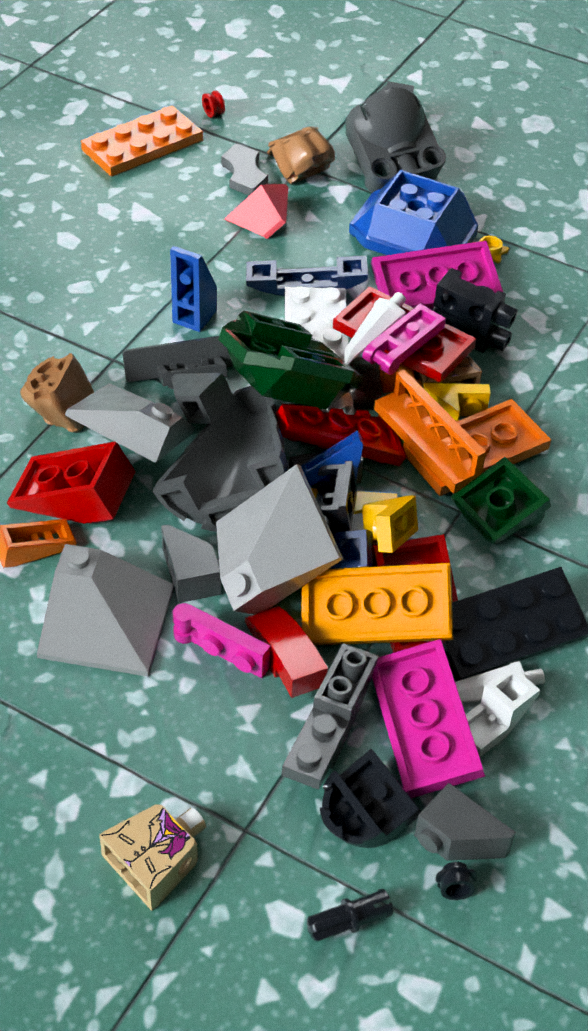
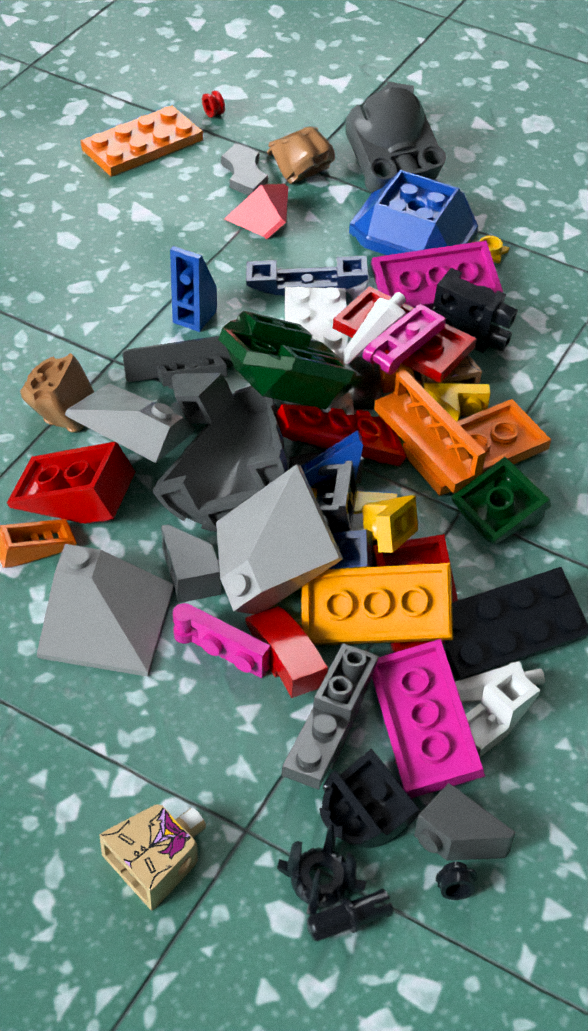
(312, 891): none -> black piece

